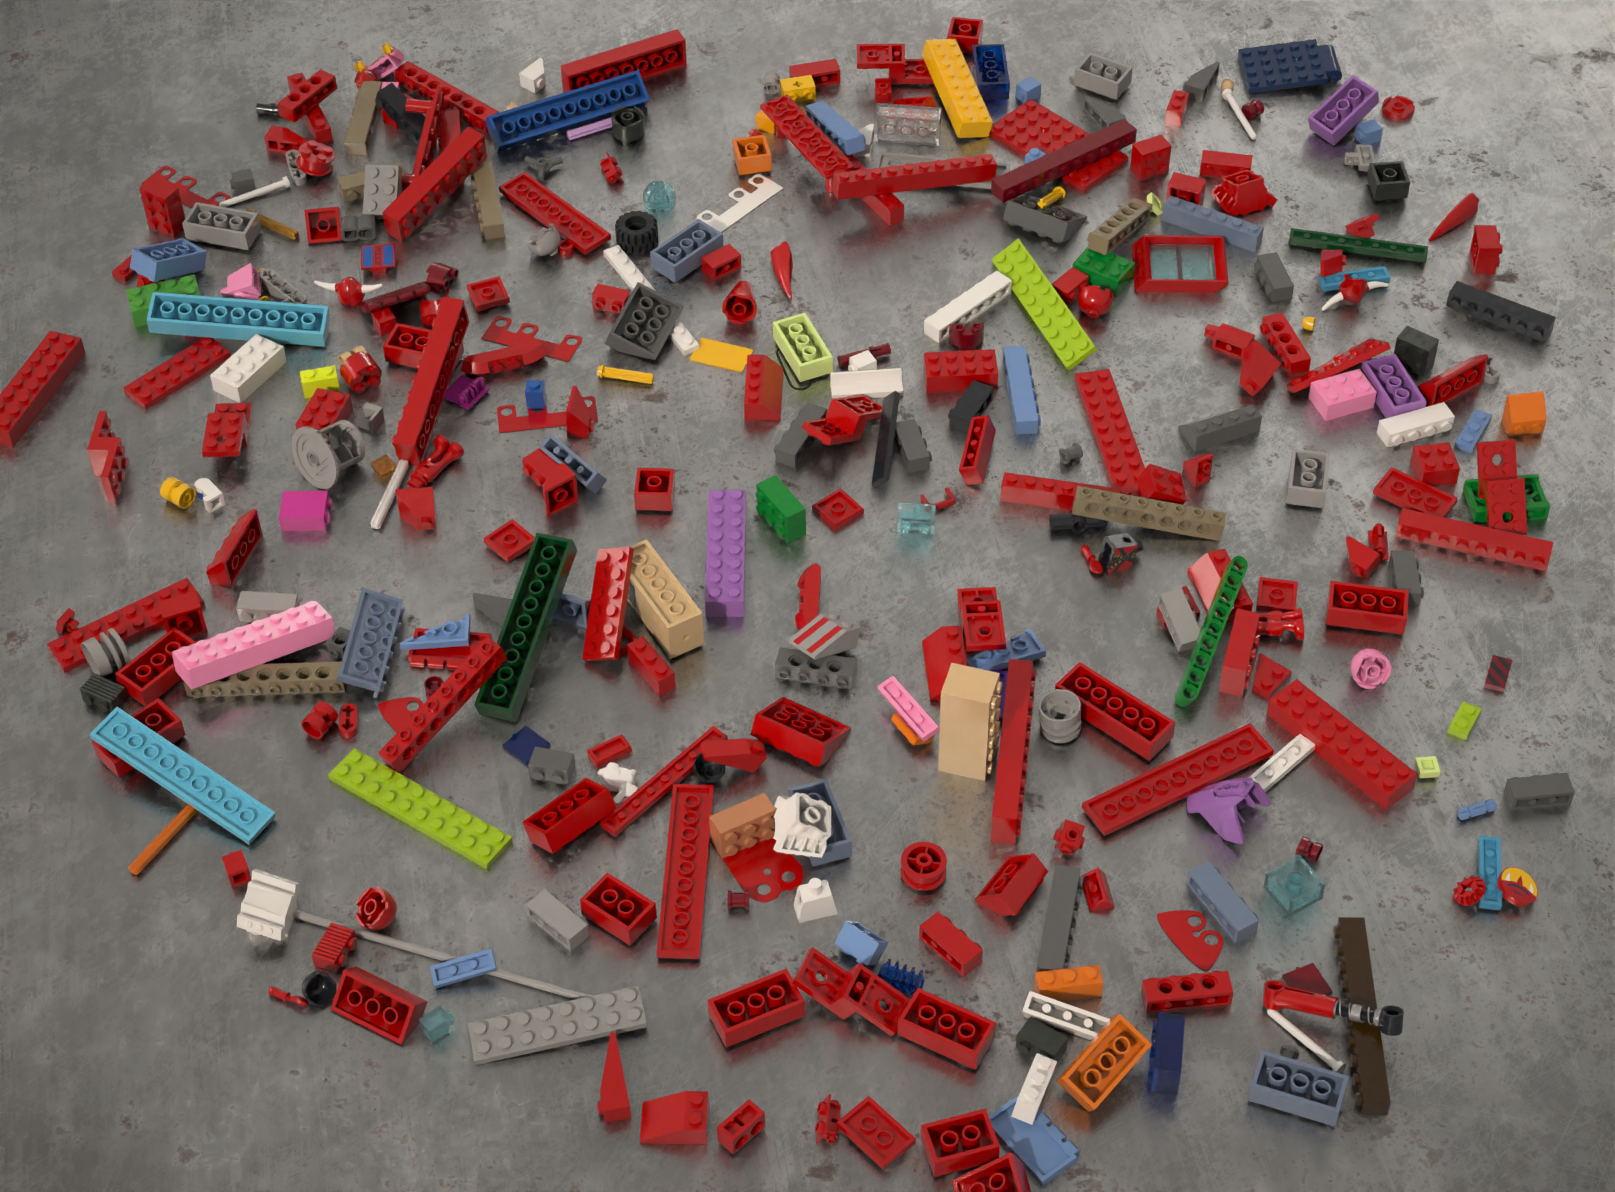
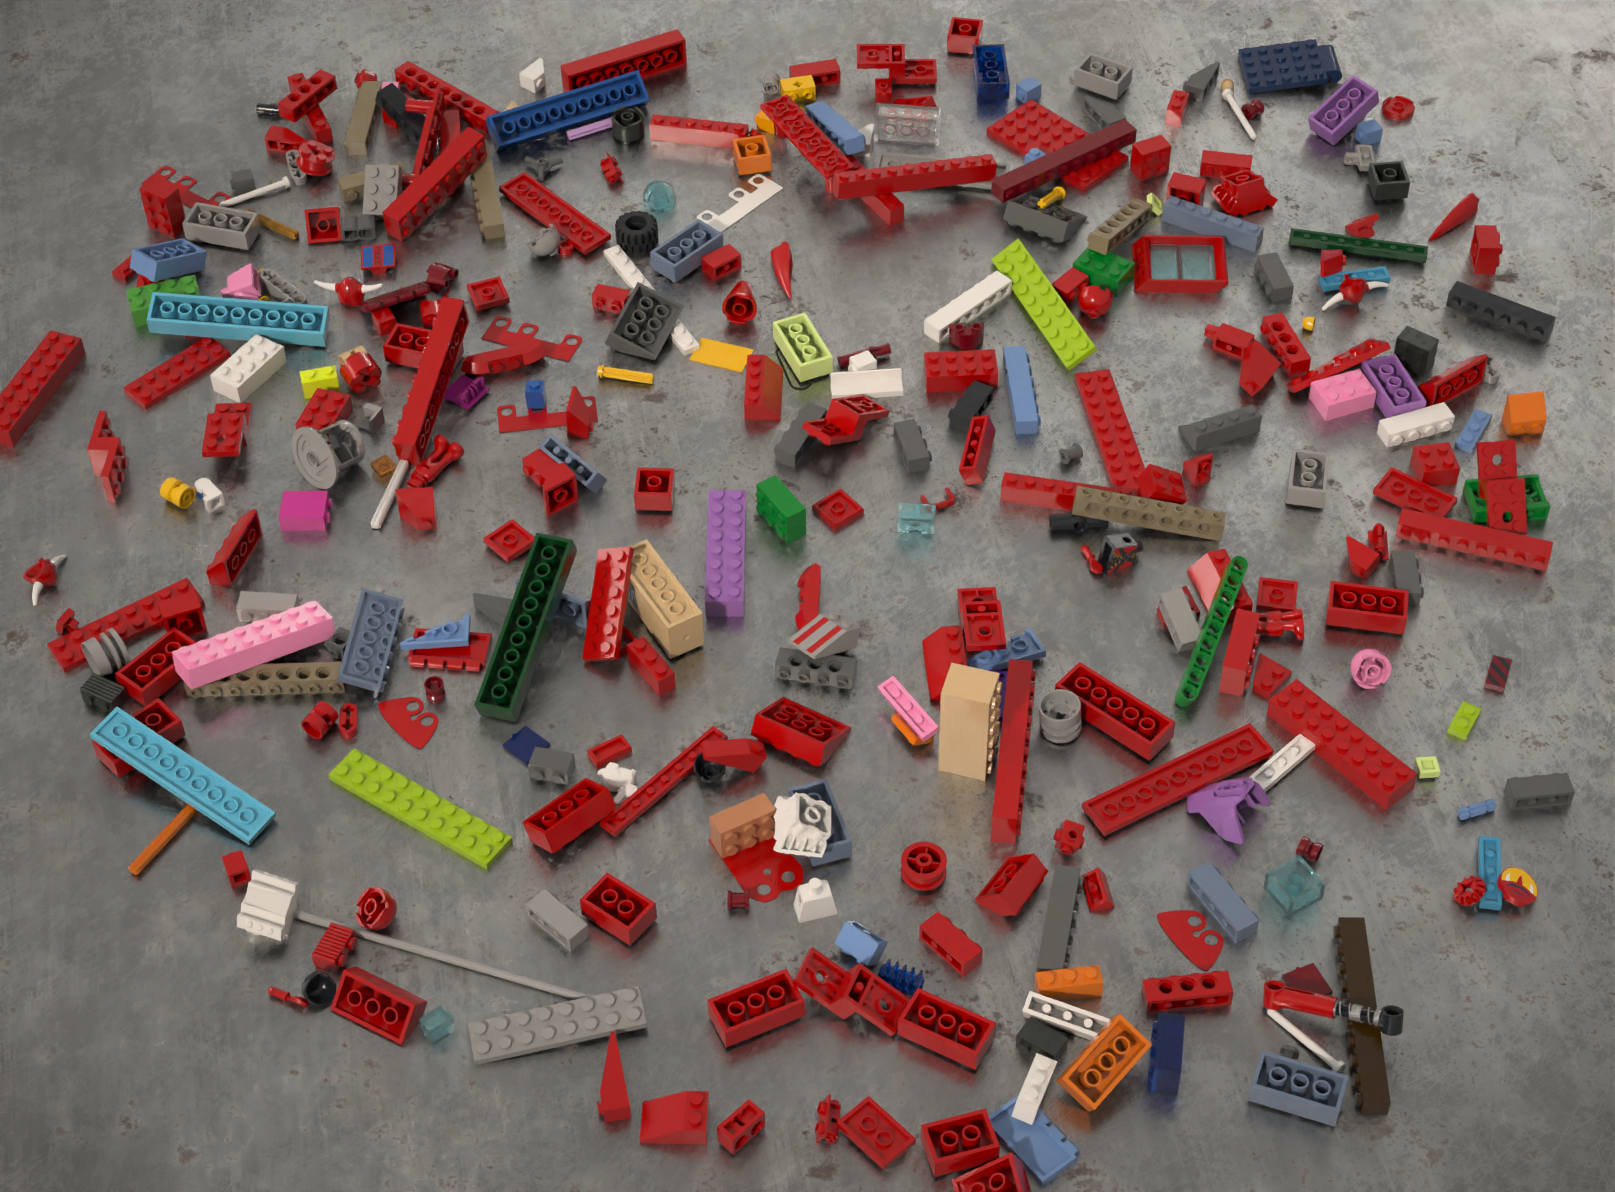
(42, 575): none -> red helmet
(385, 63): bright pink torso -> none
(442, 705): red brick -> none
(463, 968): medium blue plate -> none
(685, 872): red plate -> none
(696, 131): none -> brick
(885, 439): black tile -> none
(957, 88): yellow brick -> none

